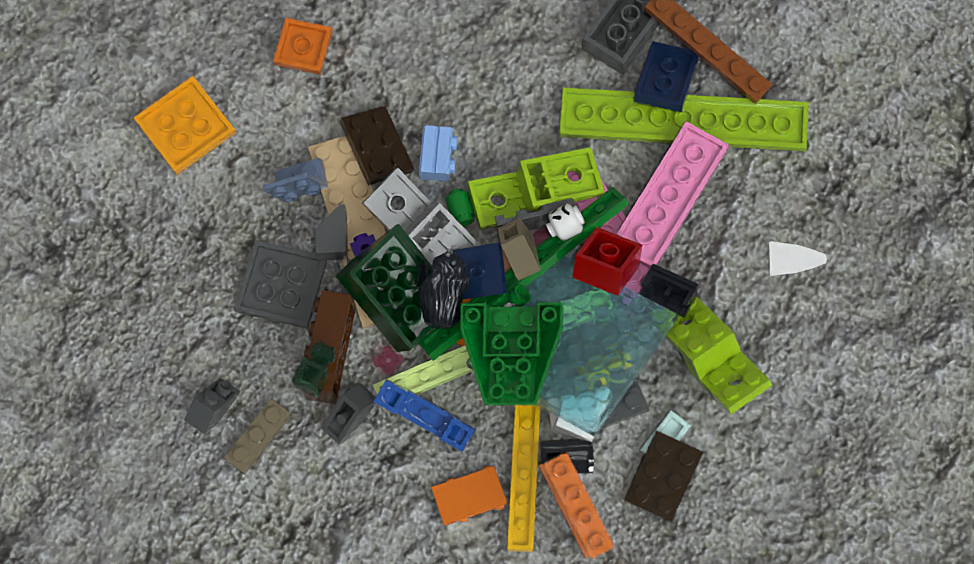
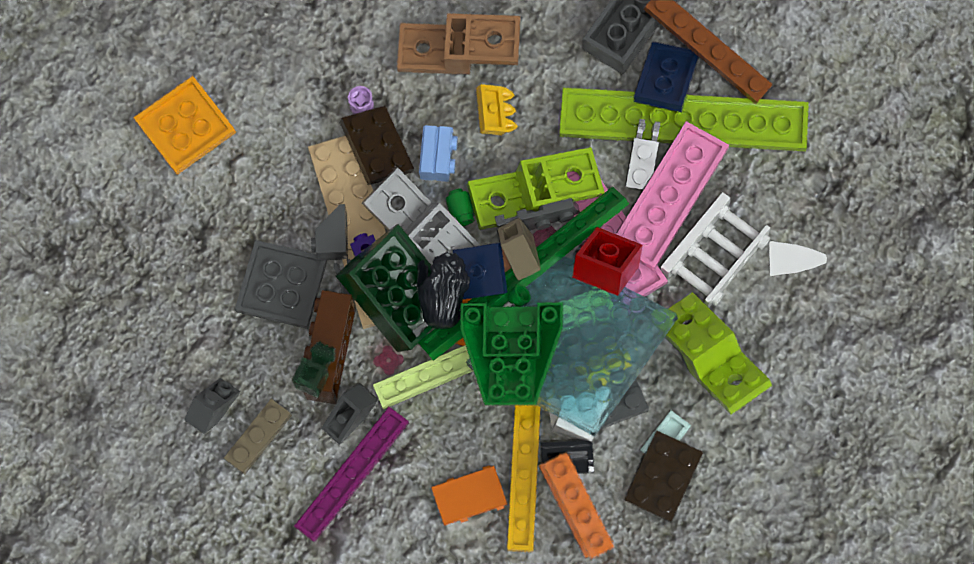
(298, 180): sand blue bracket -> none
(303, 46): orange plate -> none
(351, 474): none -> magenta tile
(360, 95): none -> lavender wheel
(425, 414): blue slope -> none
(459, 44): none -> medium nougat bracket
(493, 109): none -> yellow plate
(565, 222): white head -> none
(643, 157): none -> hinge
(669, 290): black hinge -> none
(706, 228): none -> white fence

